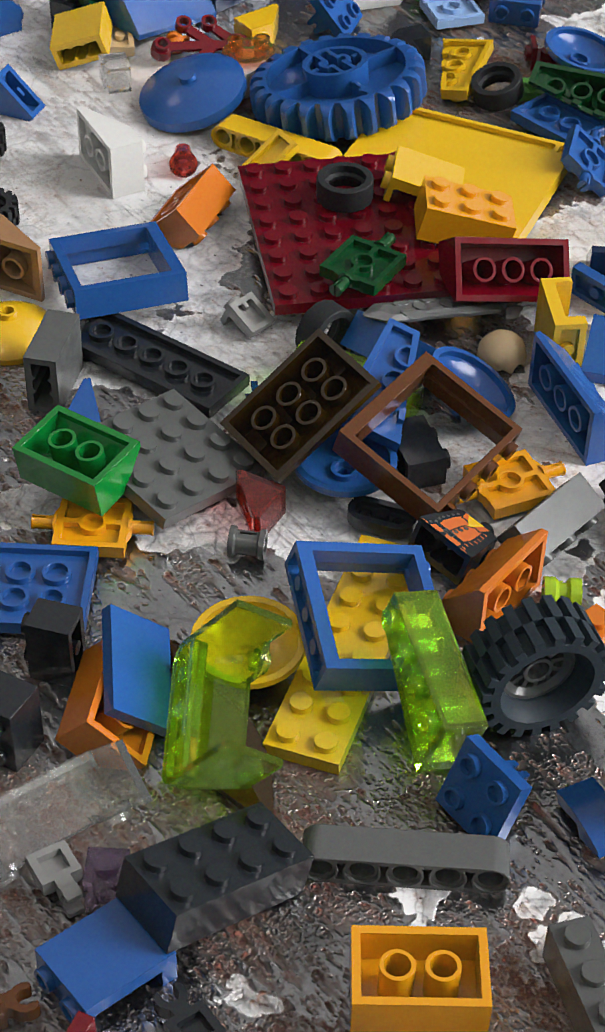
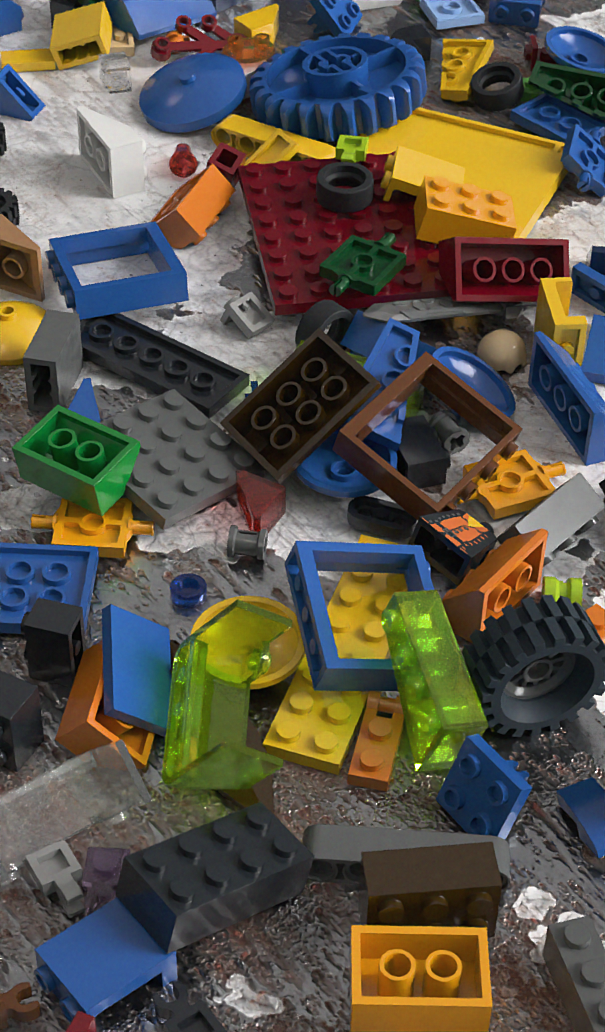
(28, 60): none -> yellow tile
(188, 591): none -> clear blue tile
(227, 162): none -> dark red brick
(351, 148): none -> lime plate
(377, 743): none -> orange plate
(431, 887): none -> dark brown brick
(449, 432): none -> dark grey bush

